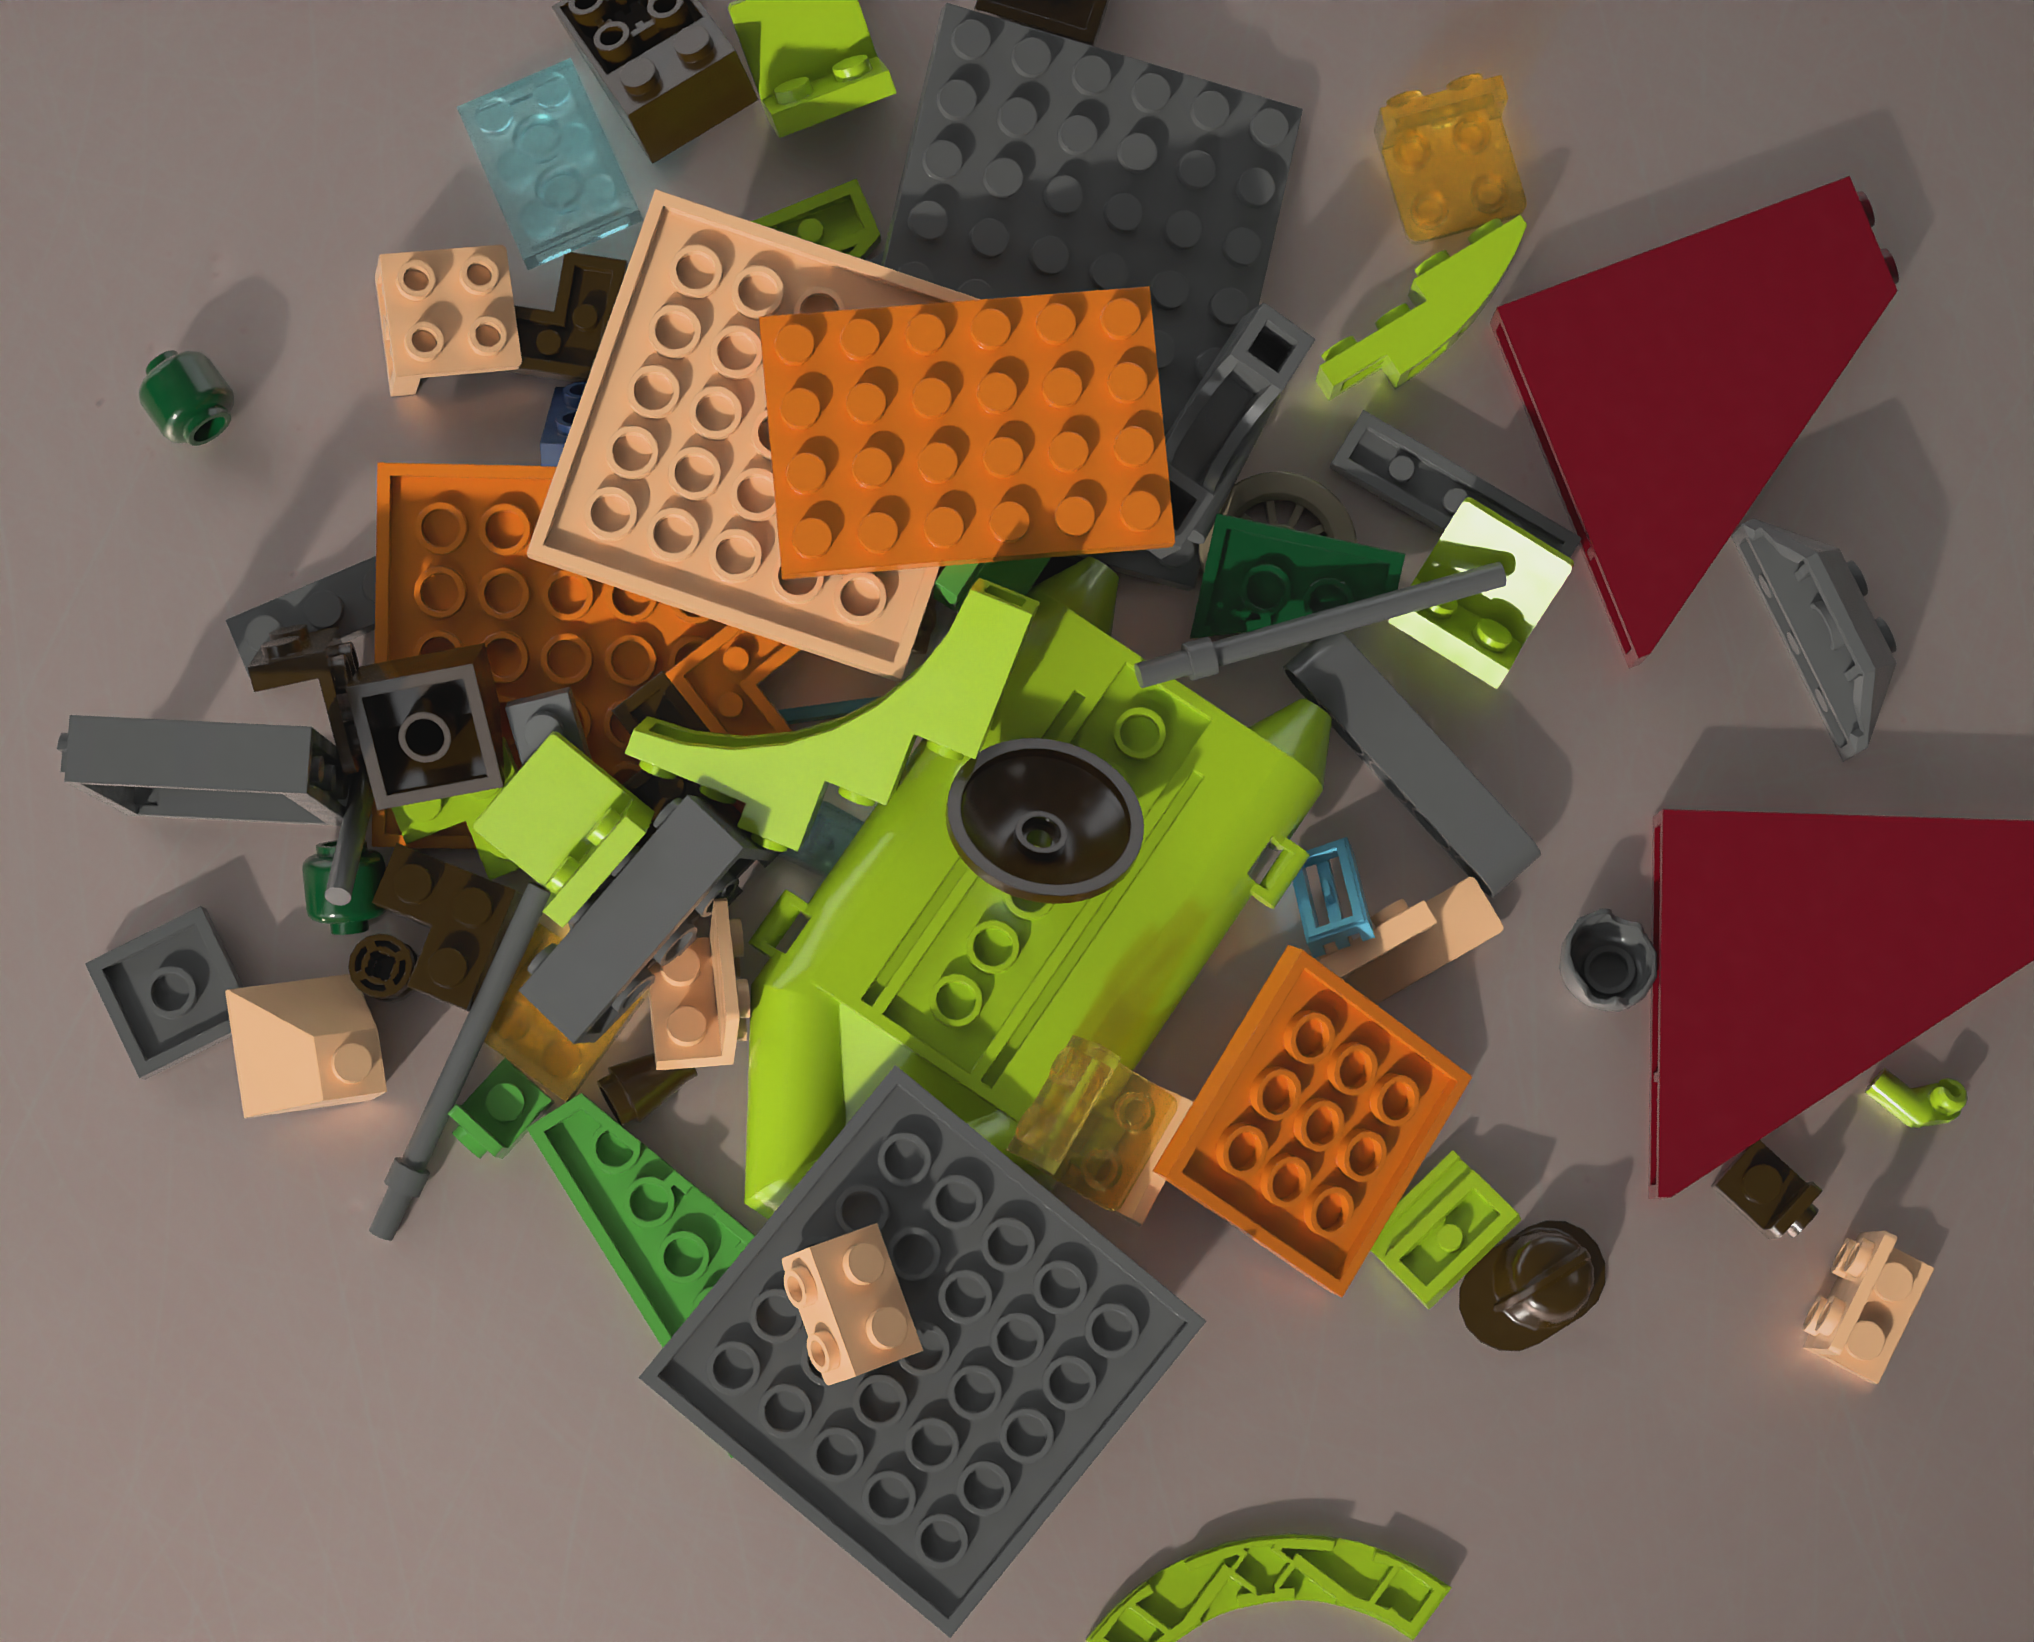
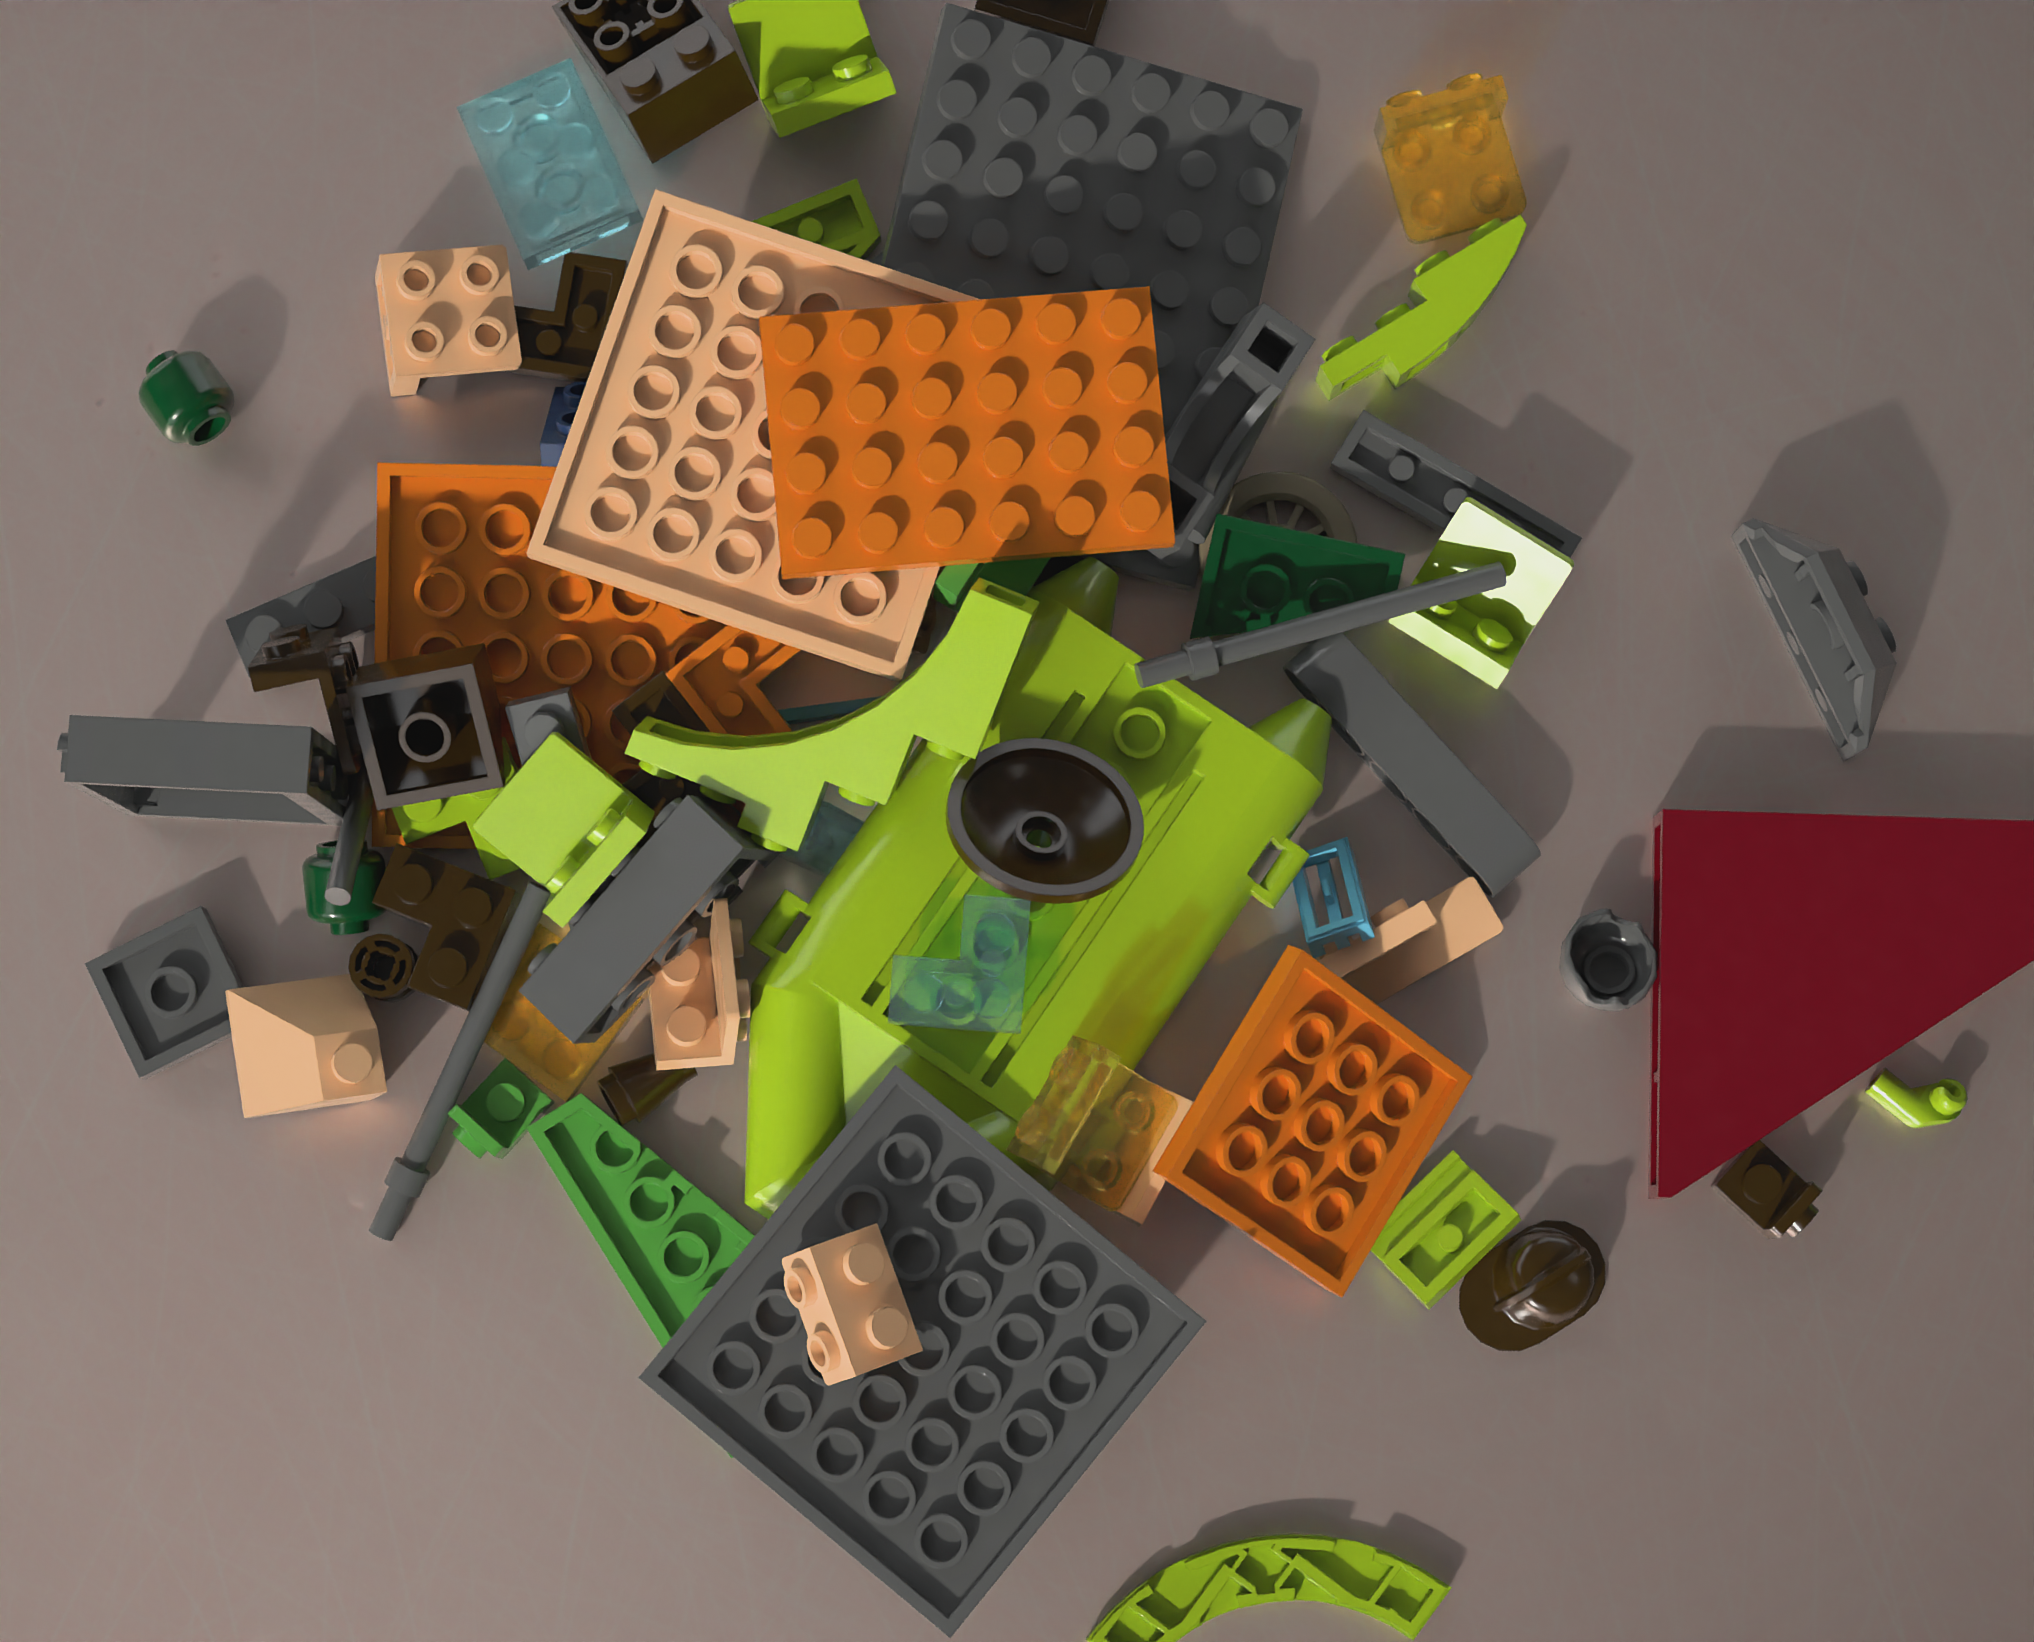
(982, 987): none -> clear light blue plate
(1686, 382): dark red slope -> none
(1866, 1305): light nougat bracket -> none

